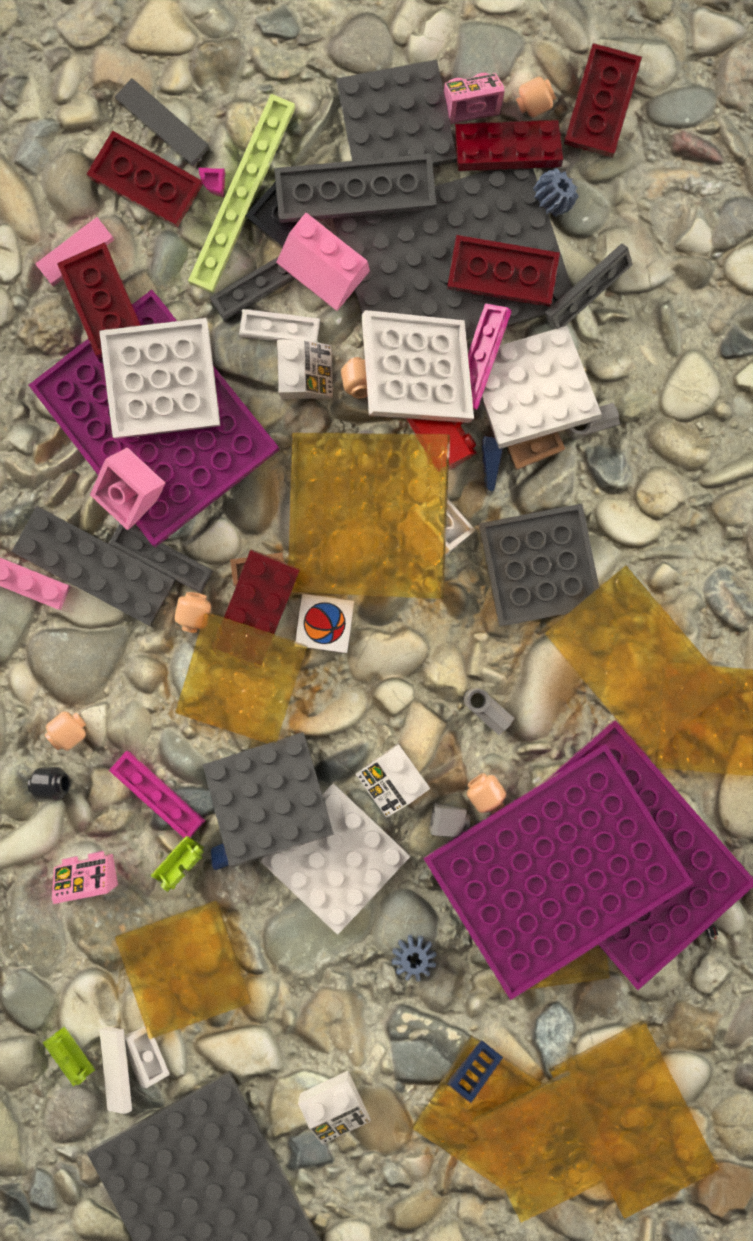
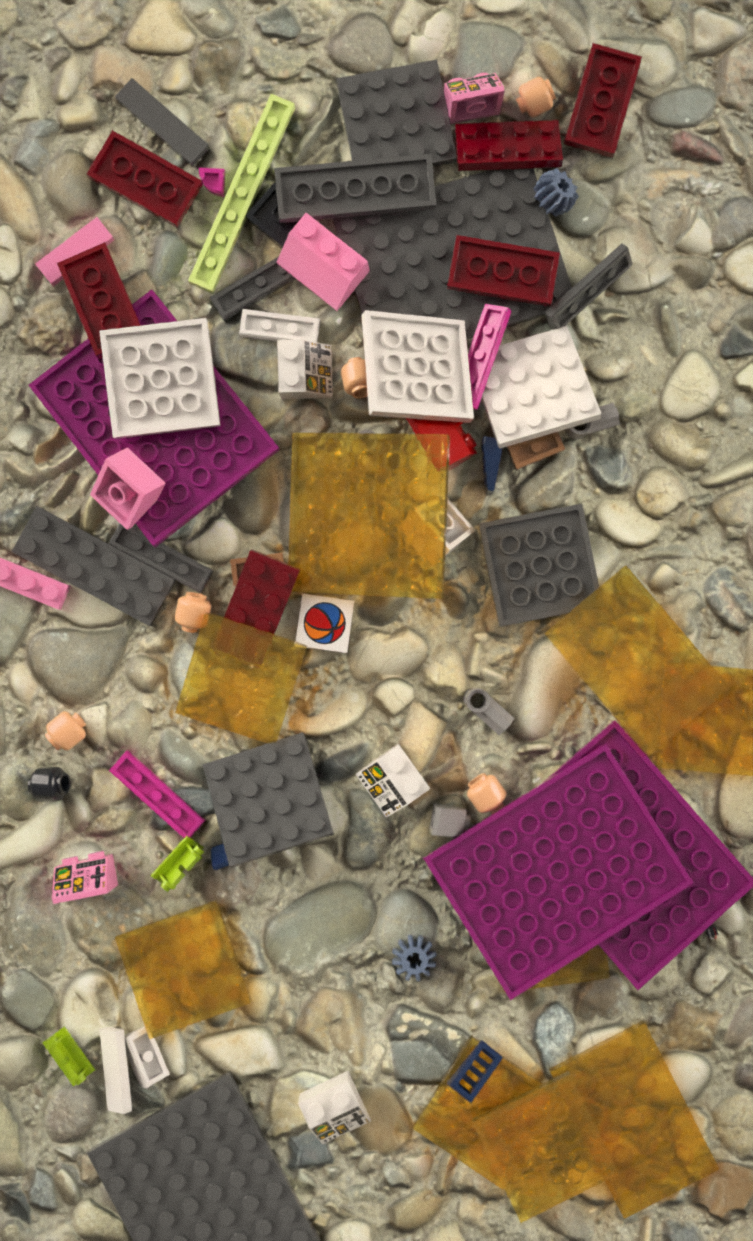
(341, 870): white plate -> none

